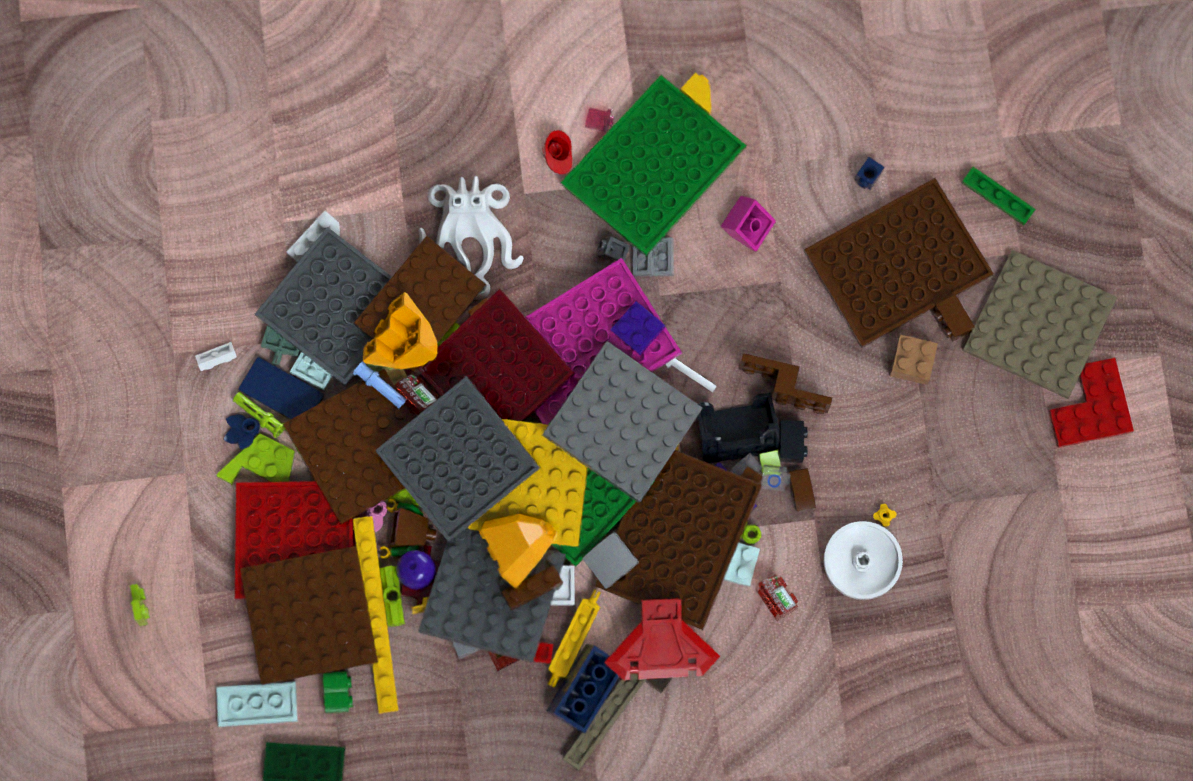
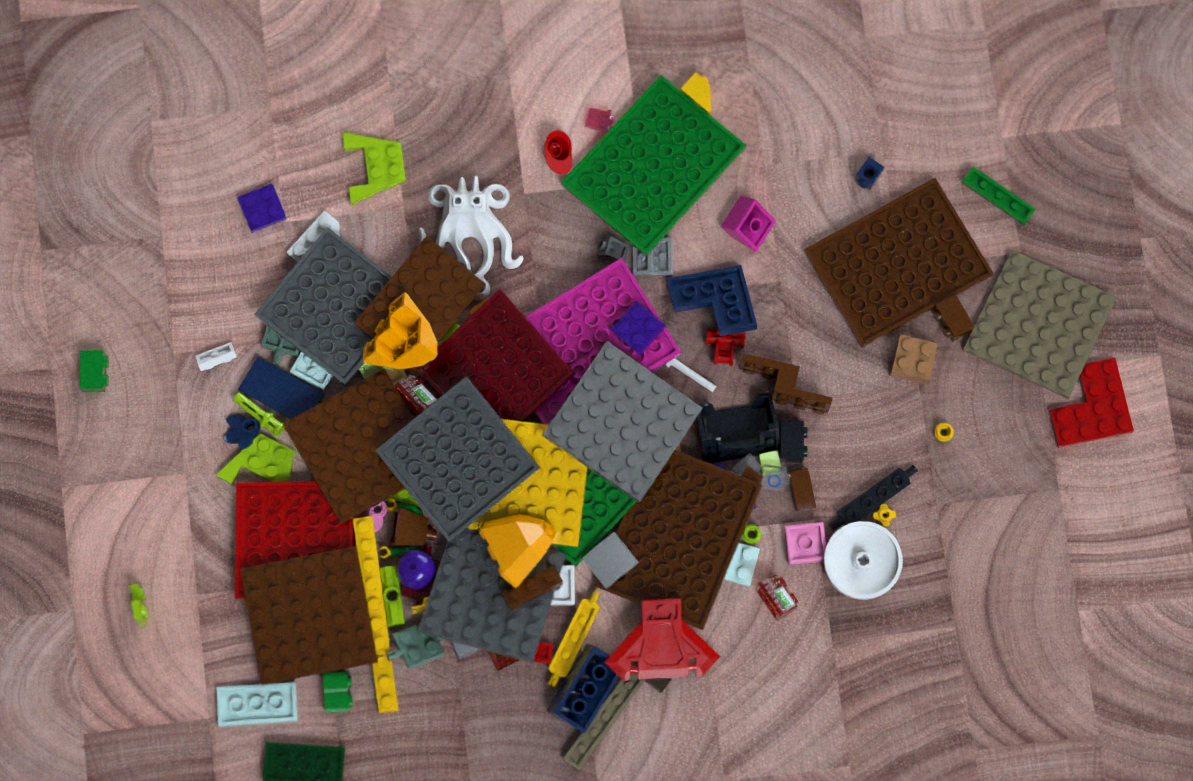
(93, 371): none -> green brick
(262, 208): none -> dark purple plate
(372, 379): light blue pin -> none
(383, 165): none -> lime wing
(415, 647): none -> sand green plate
(720, 288): none -> dark blue plate
(725, 345): none -> red axle
(805, 543): none -> bright pink plate
(873, 497): none -> black plate
(944, 426): none -> yellow plate

